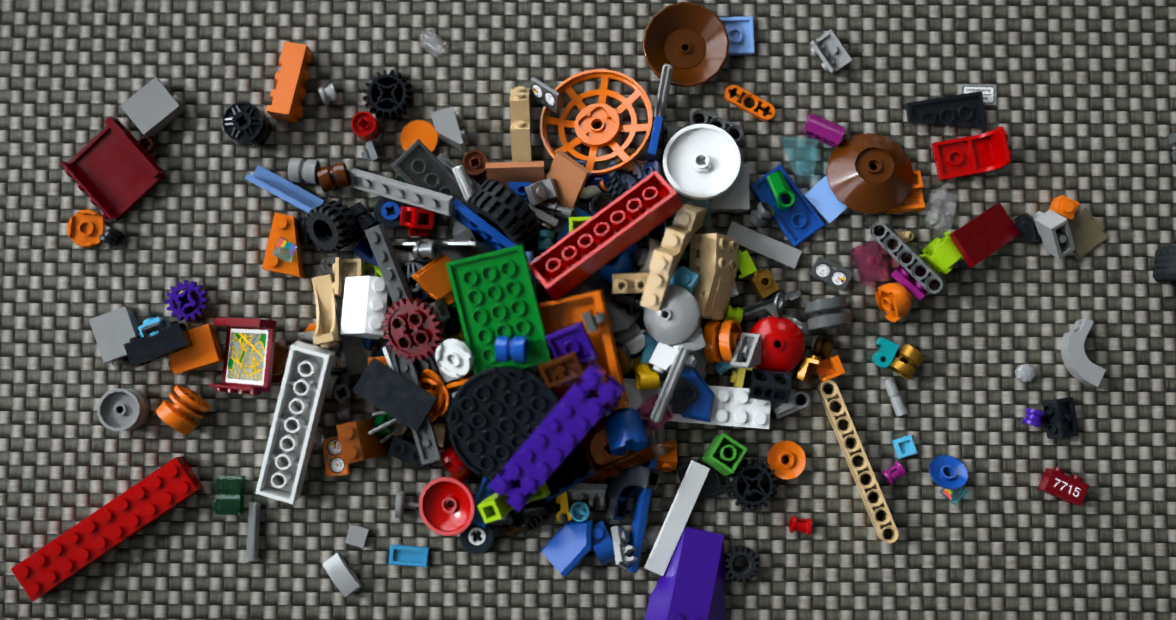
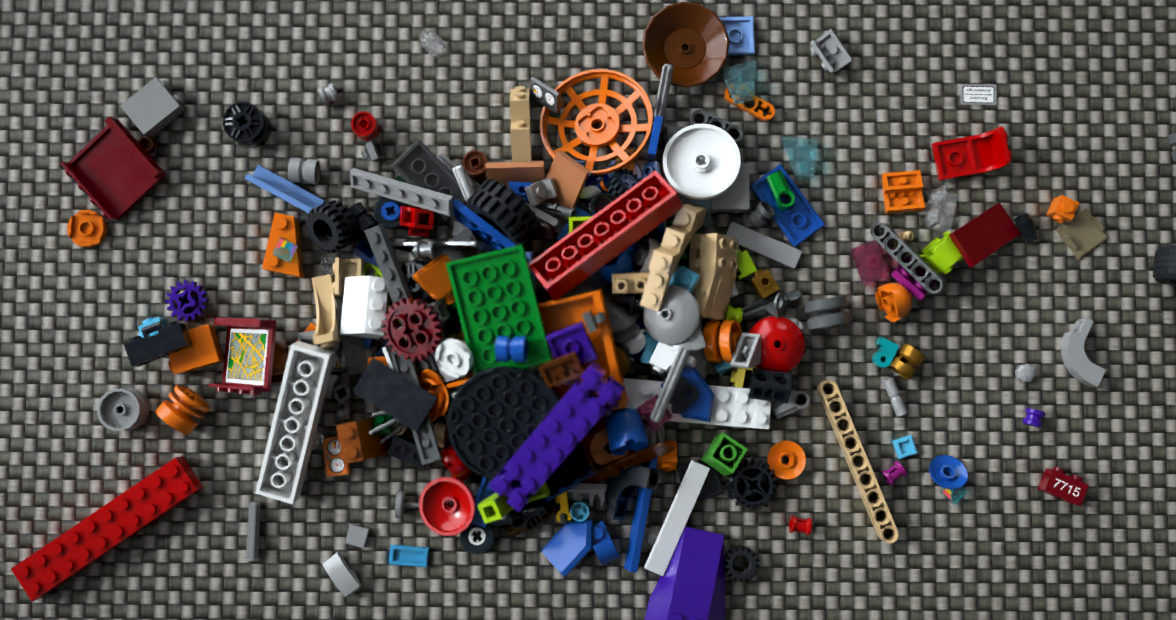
(111, 235): black wheel -> none
(113, 331): light grey brick -> none
(229, 494): clear green brick -> none
(290, 82): orange wedge -> none
(304, 235): black cone -> none
(327, 178): reddish brown wheel -> none
(401, 82): black gear -> none
(419, 130): orange tile -> none
(447, 126): light grey slope -> none
(545, 240): medium azure wheel -> none
(621, 548): light grey plate -> none
(645, 377): yellow piece -> none
(741, 81): none -> clear light blue wing
(806, 368): pearl gold bracket -> none
(823, 130): magenta brick -> none
(823, 346): dark brown wheel -> none
(825, 201): light blue tile -> none
(830, 273): slope -> none
(833, 368): orange panel -> none
(865, 188): reddish brown dish -> none
(955, 110): black wing -> none
(1054, 233): light grey hinge -> none
(1060, 418): black bracket -> none

